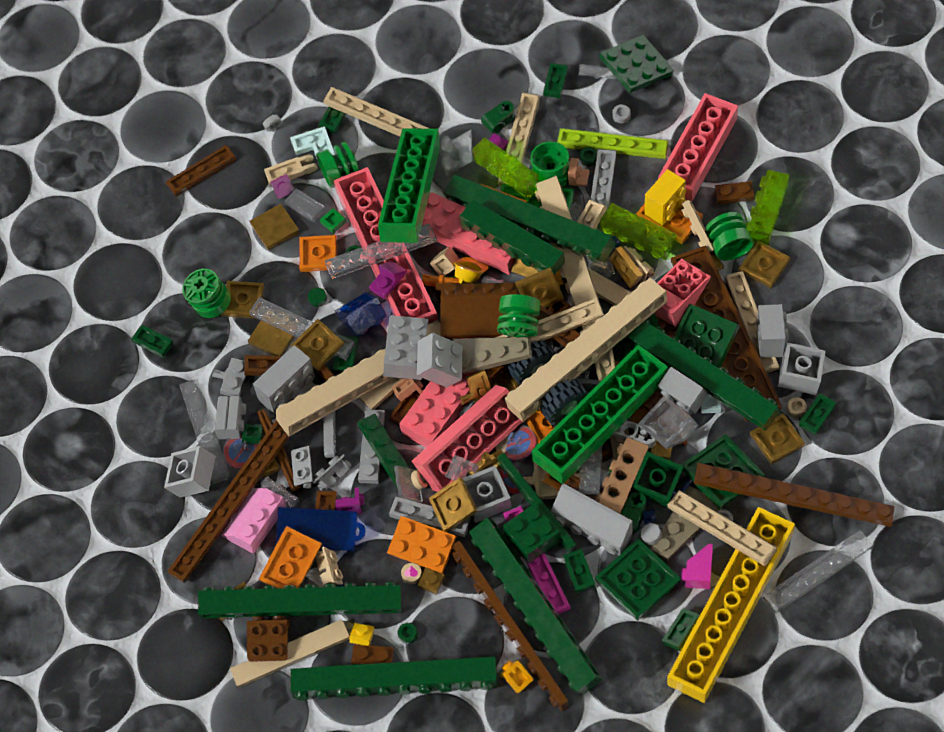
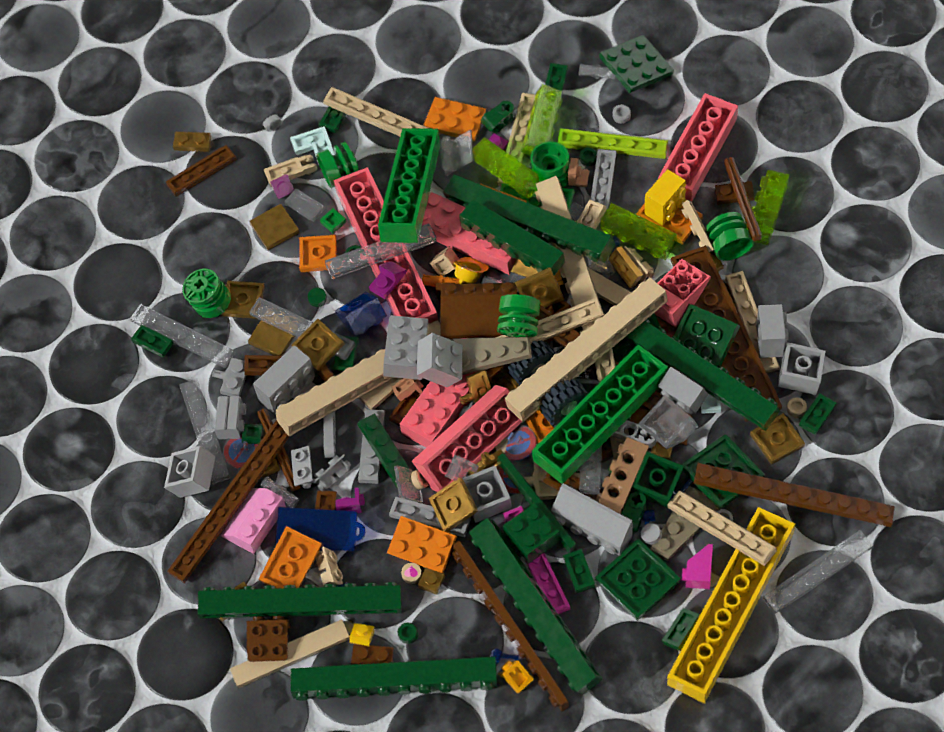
(183, 336): none -> clear plate
(192, 141): none -> pearl gold plate
(454, 118): none -> orange plate
(498, 654): none -> clear blue hand
(542, 118): none -> clear neon green brick
(743, 199): none -> reddish brown axle
(764, 264): pearl gold tile -> none

